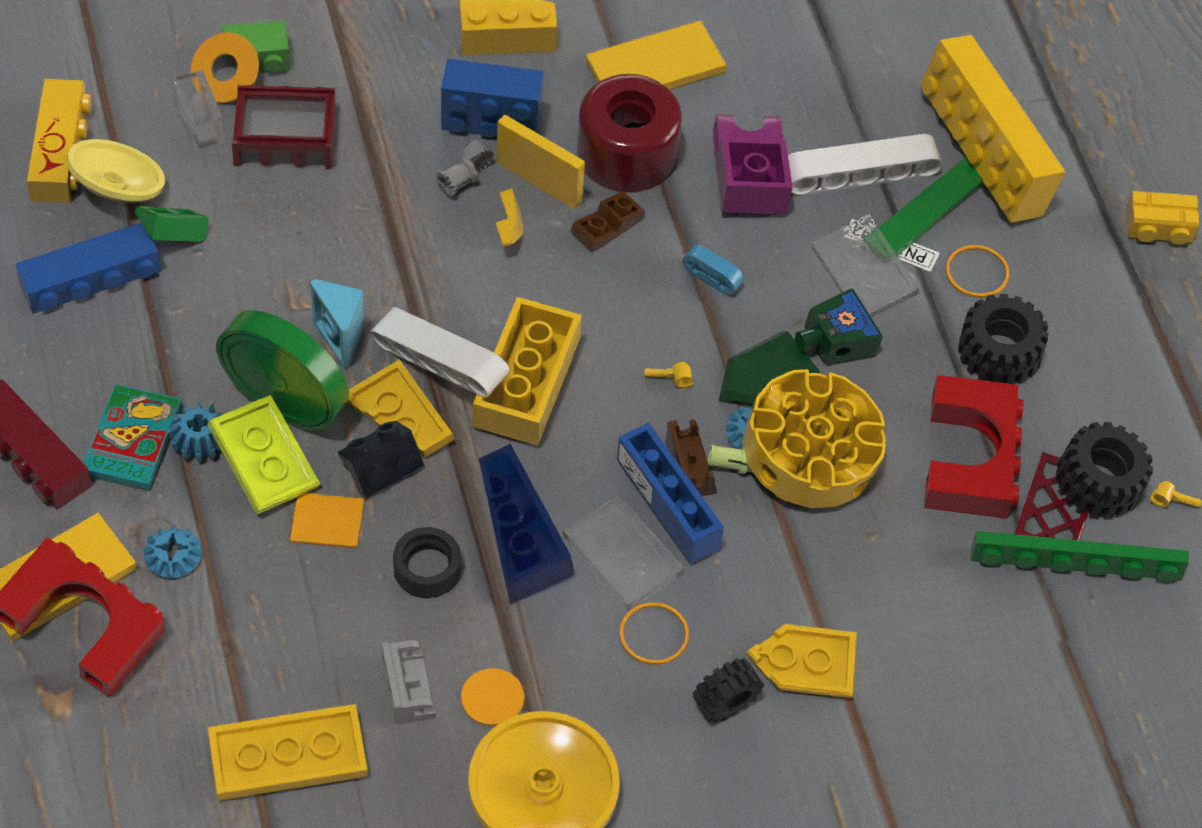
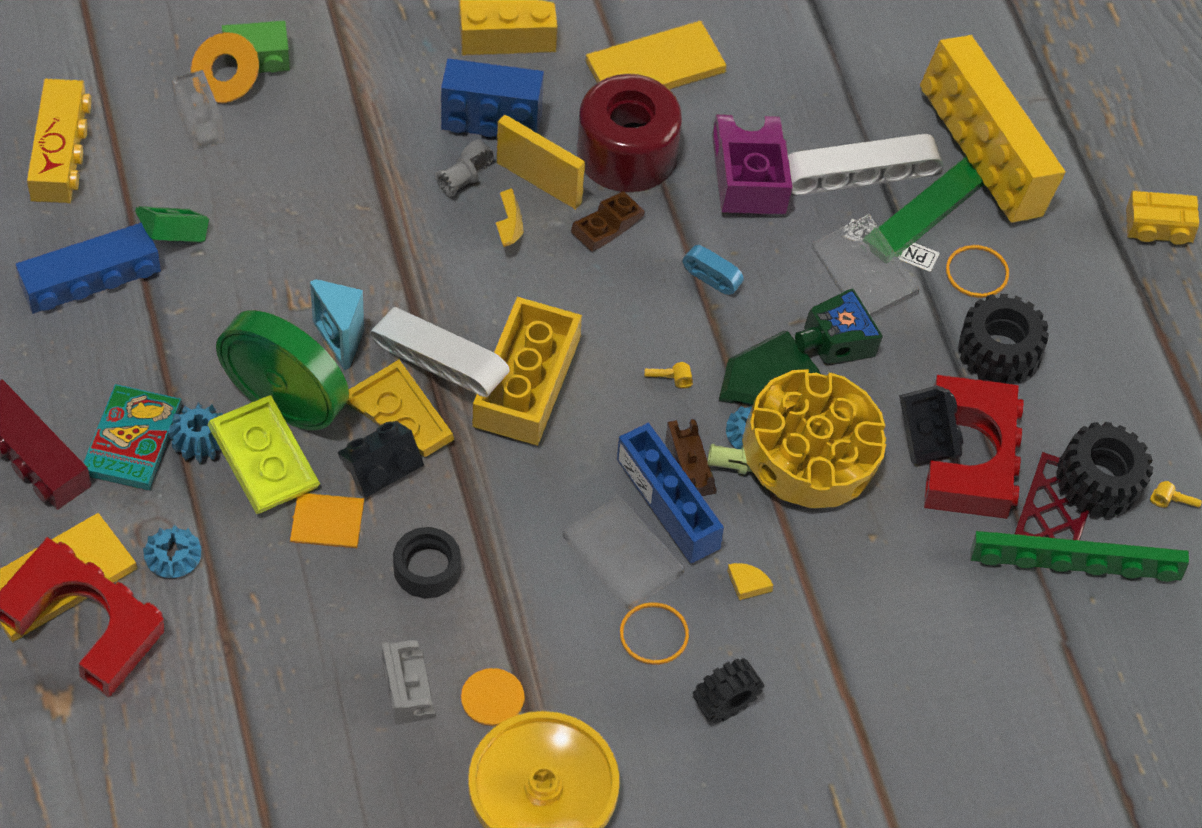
(115, 171): light yellow dish -> none
(284, 121): window -> none
(287, 752): yellow plate -> none
(525, 535): clear blue wedge -> none
(748, 580): none -> yellow tile
(808, 660): yellow tile -> none
(931, 424): none -> black bracket

